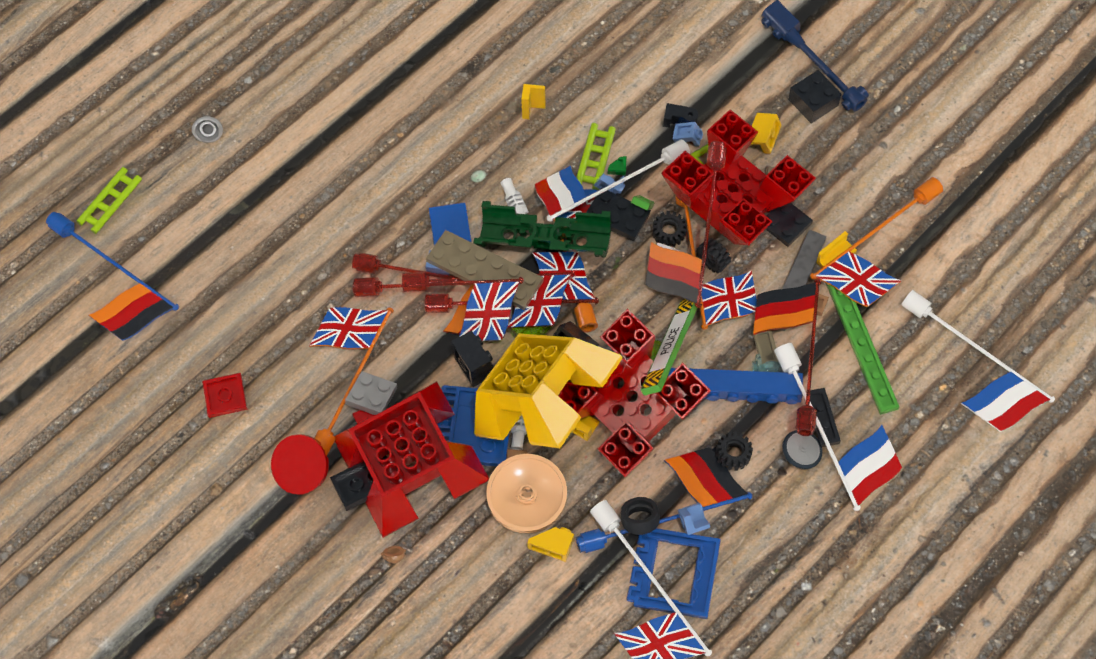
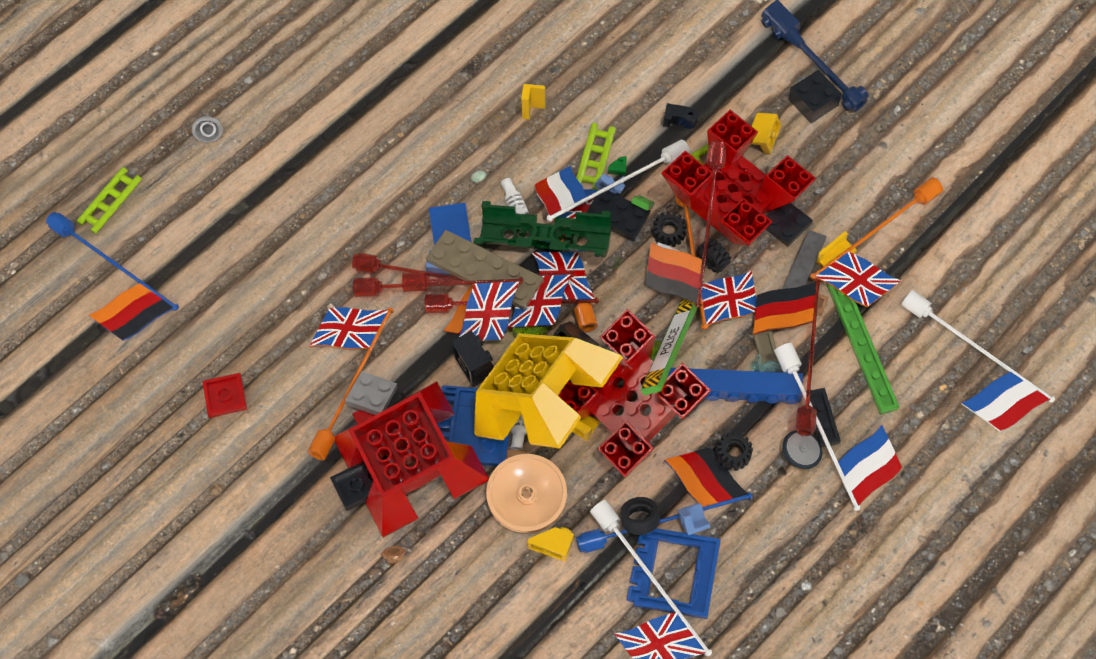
(299, 464): red tile -> none
(688, 132): medium blue bracket -> none

